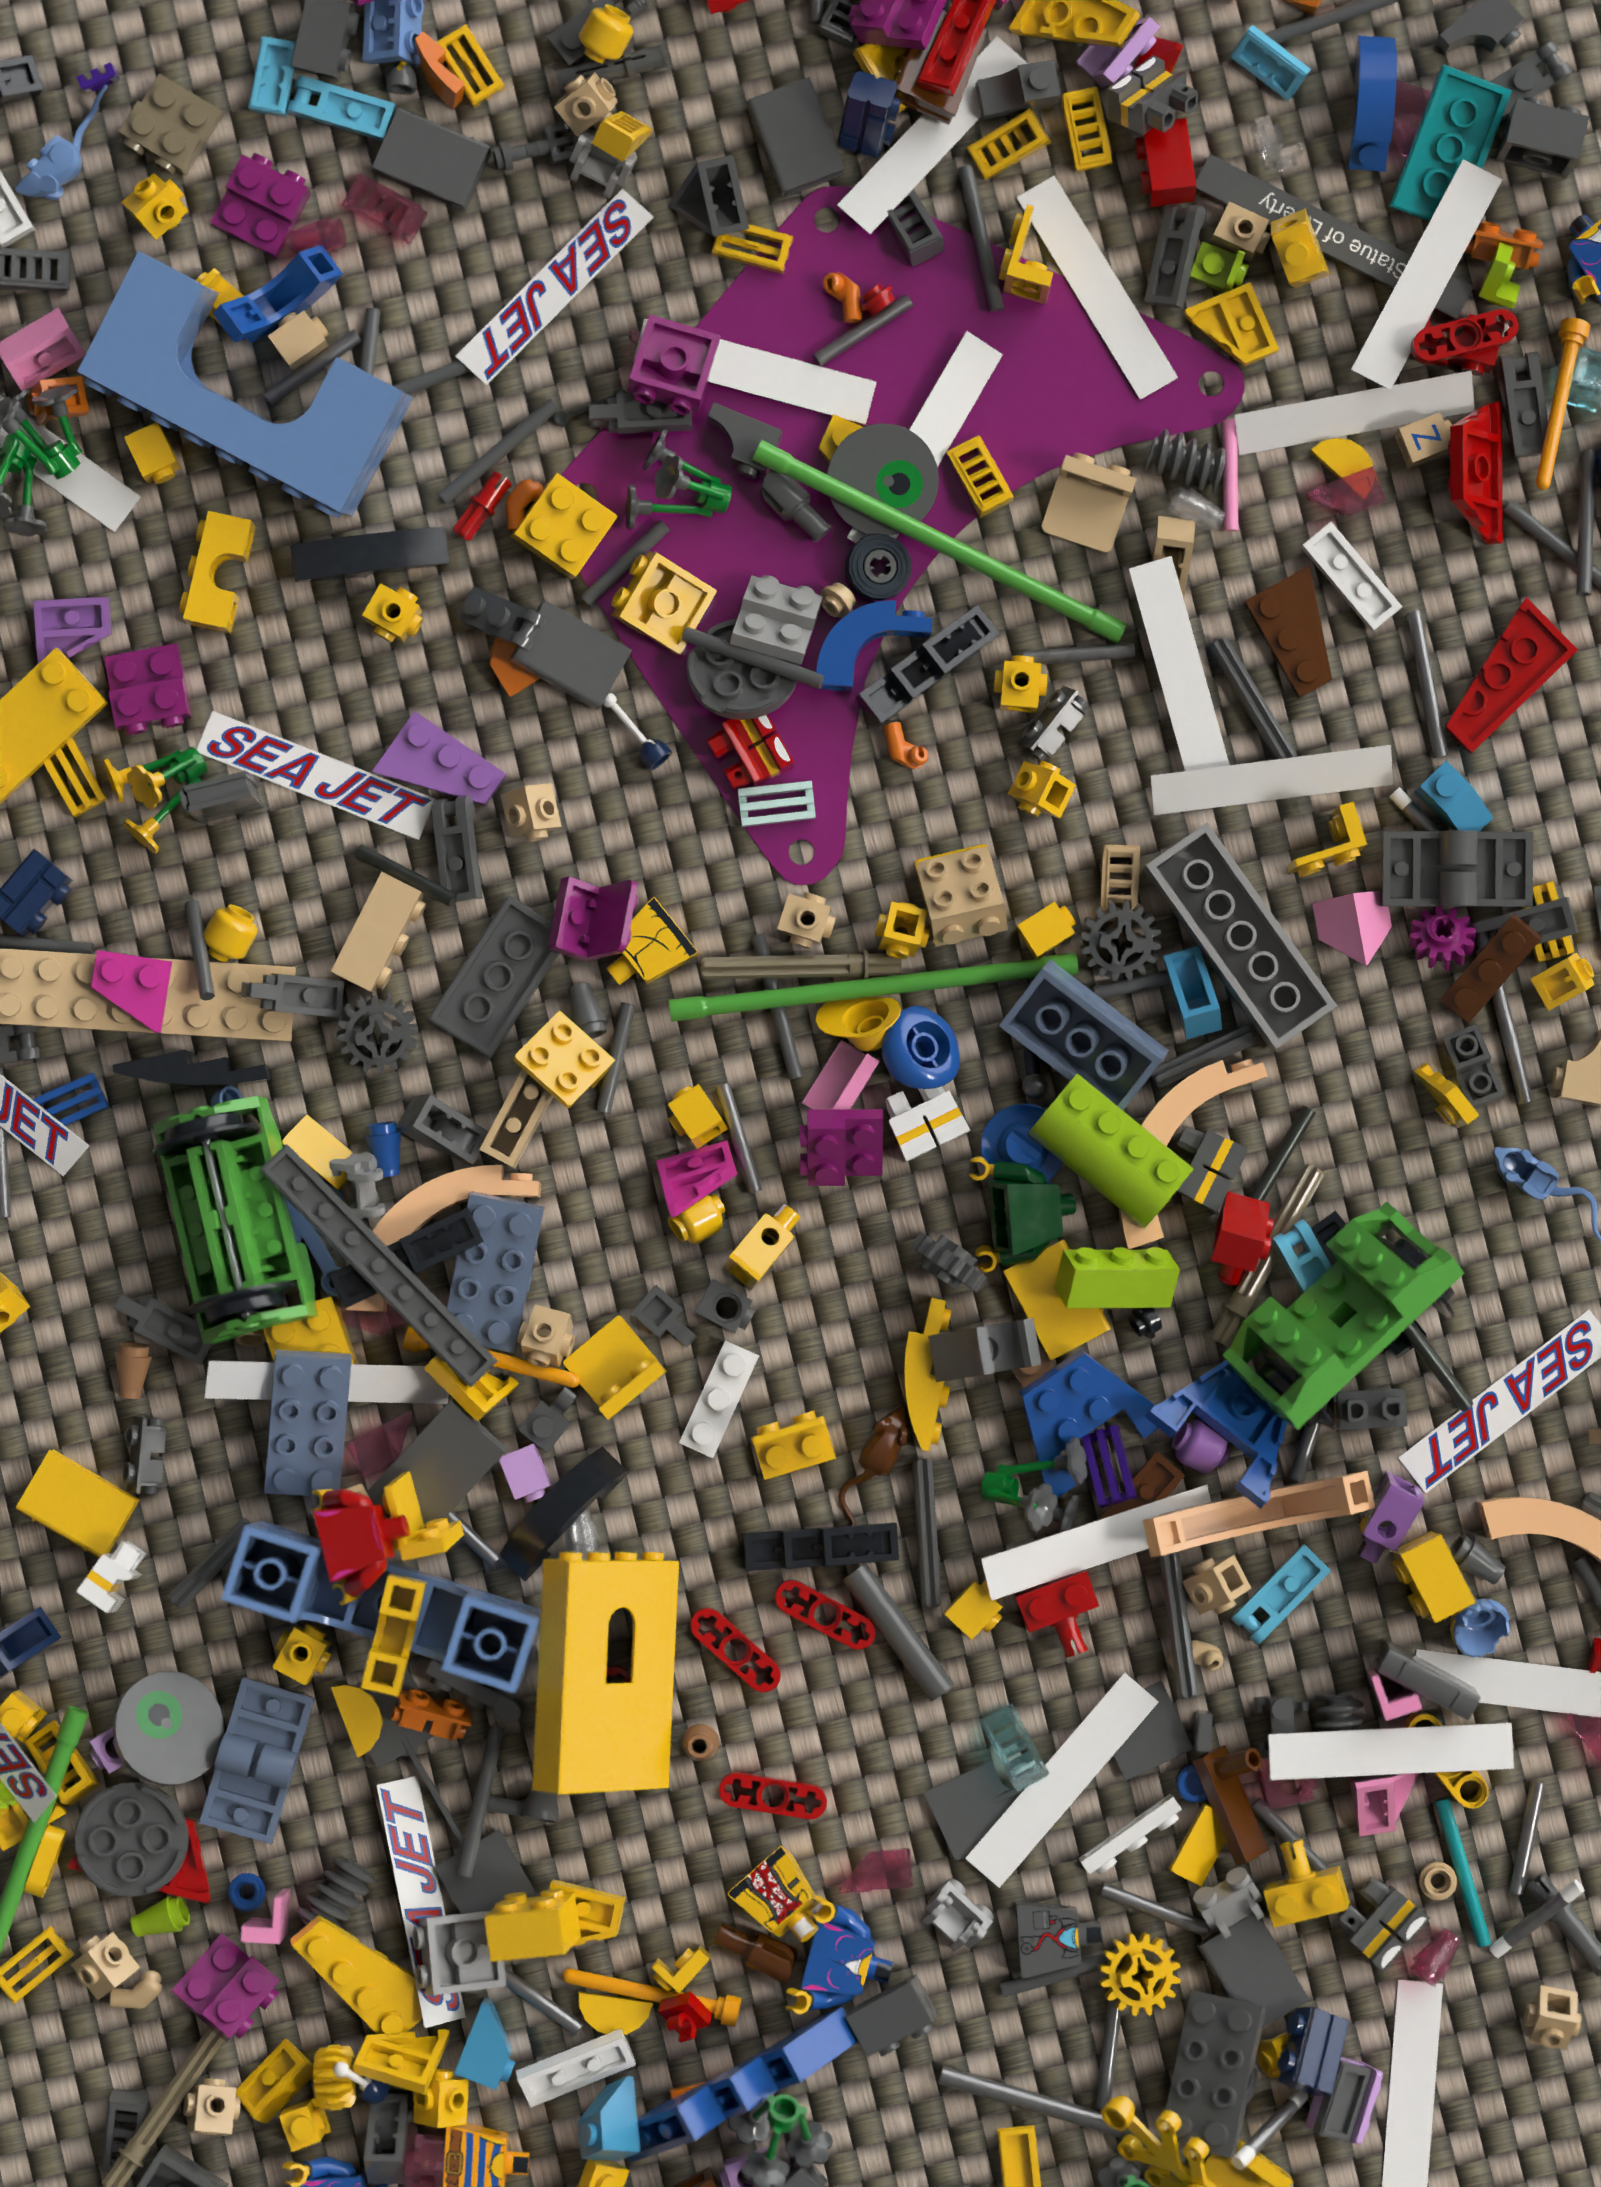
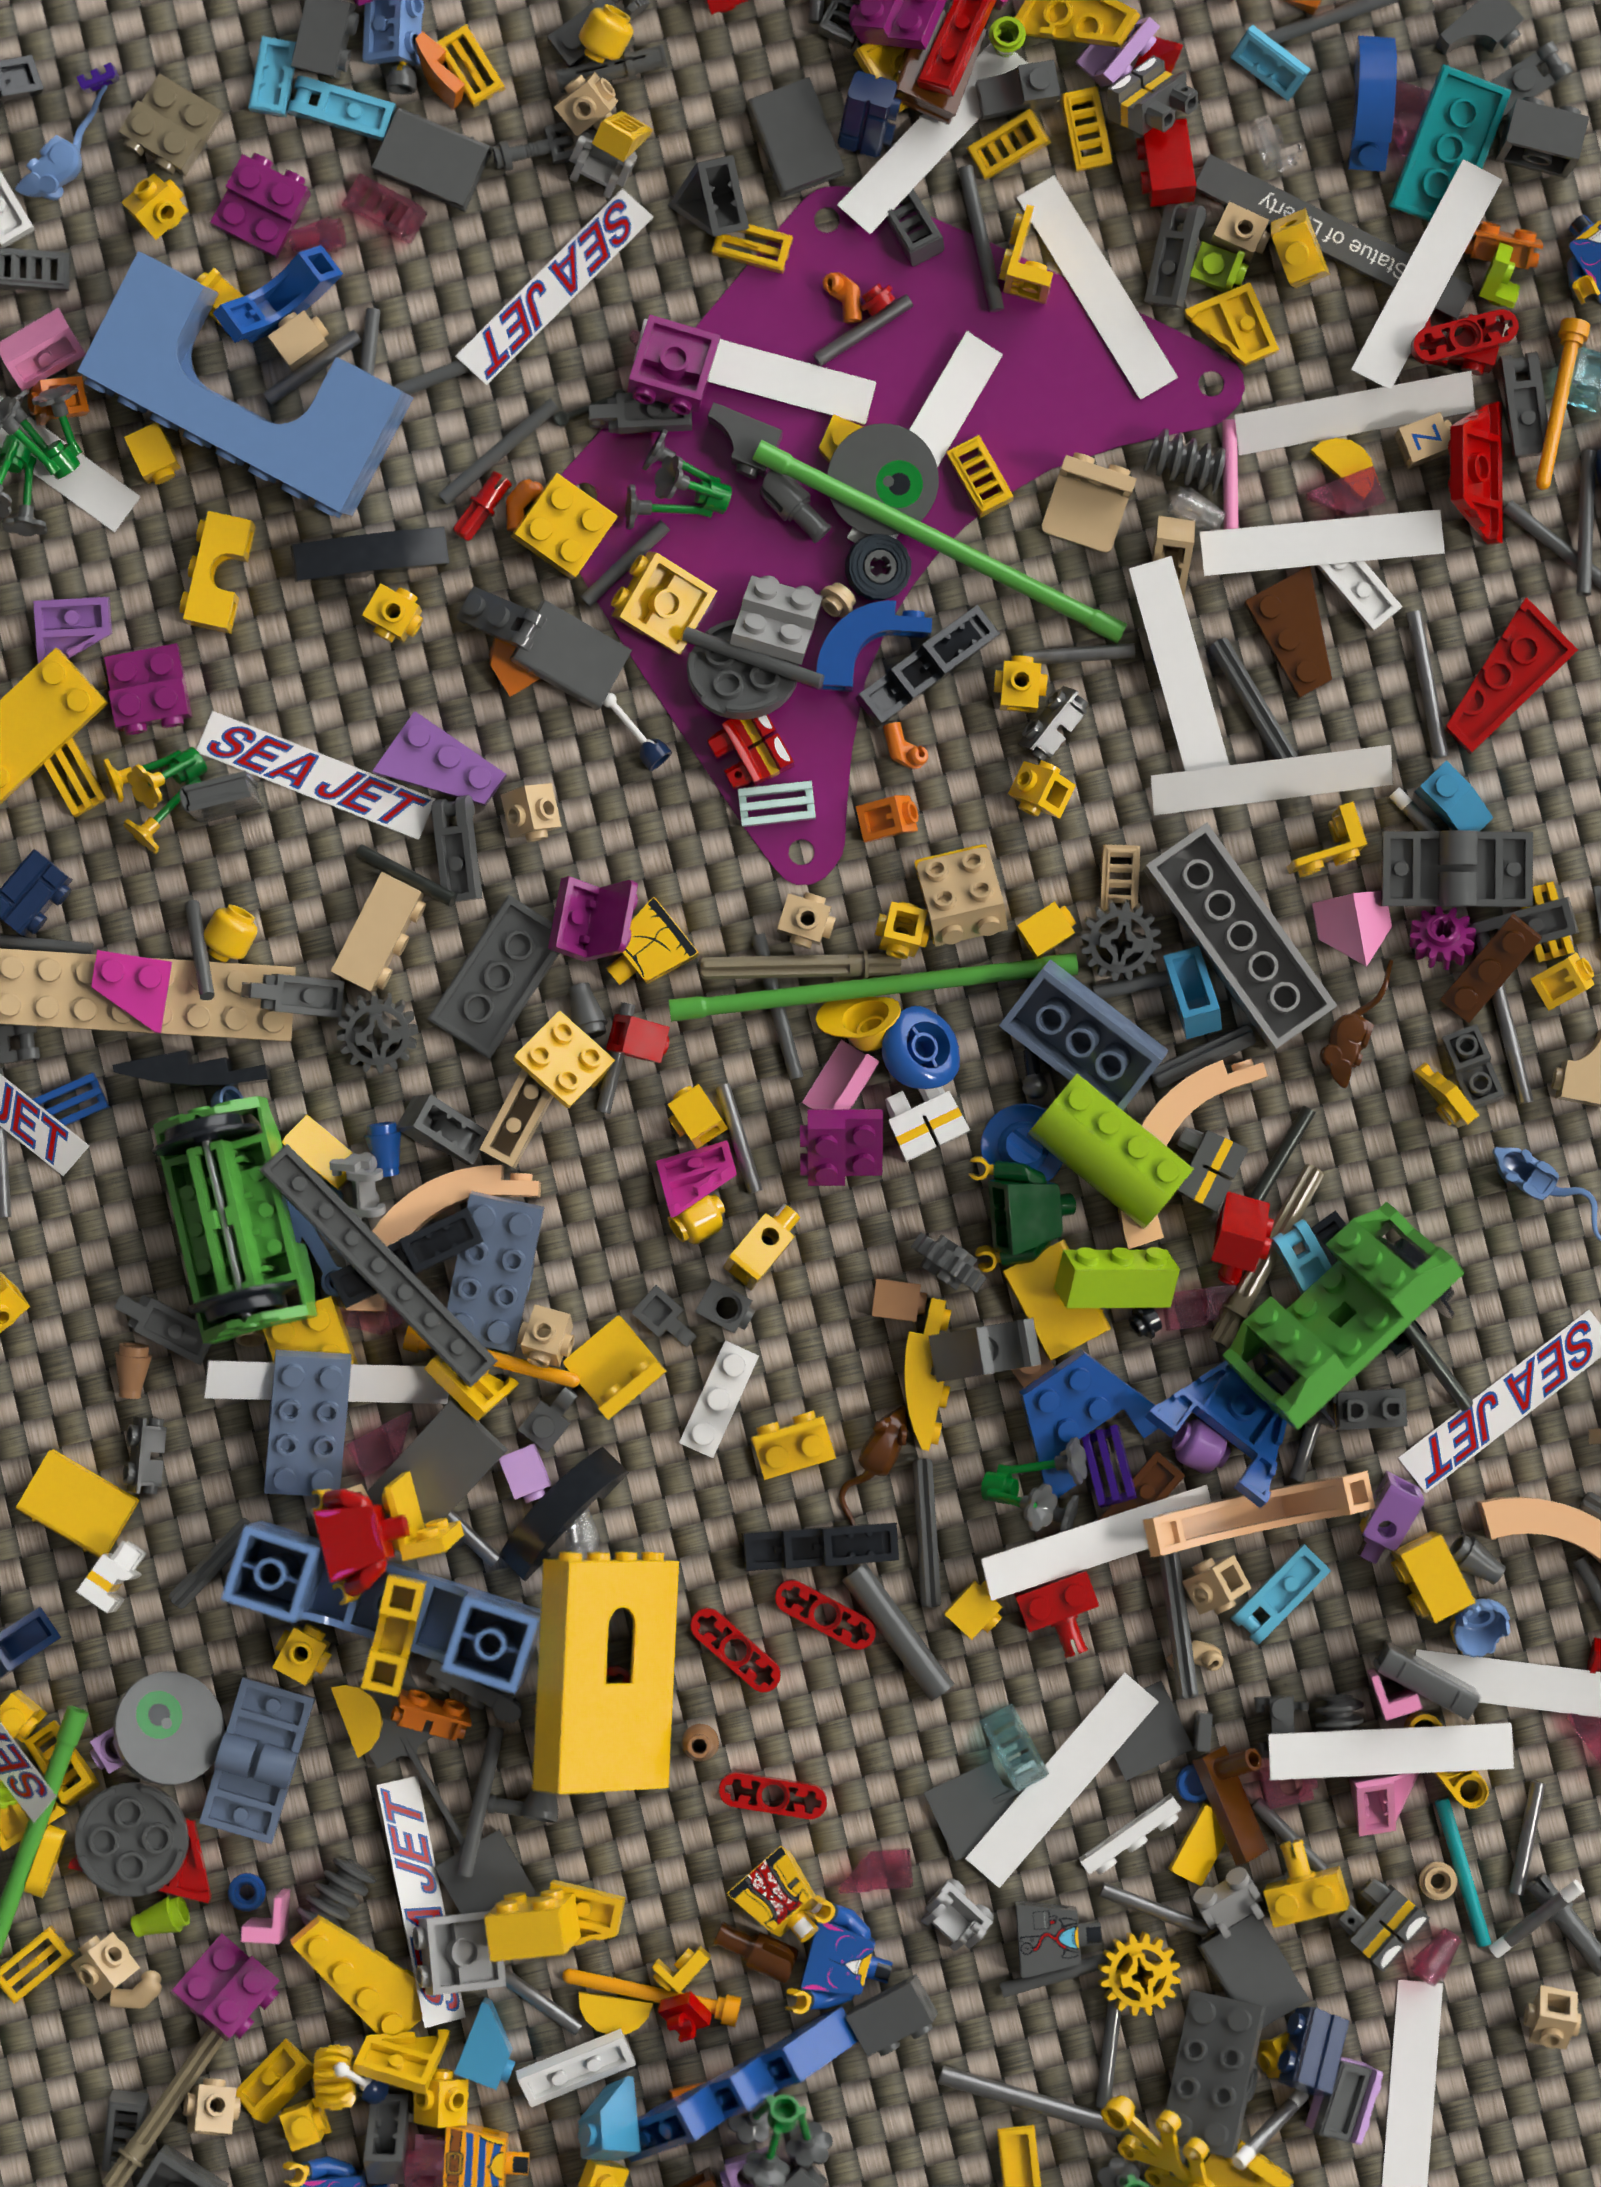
(638, 1038): none -> brick
(887, 817): none -> orange bracket
(898, 1300): none -> medium nougat brick
(1007, 29): none -> lime cone
(1196, 1306): none -> clear pink slope
(1322, 542): none -> white sticker
(1349, 1036): none -> reddish brown animal

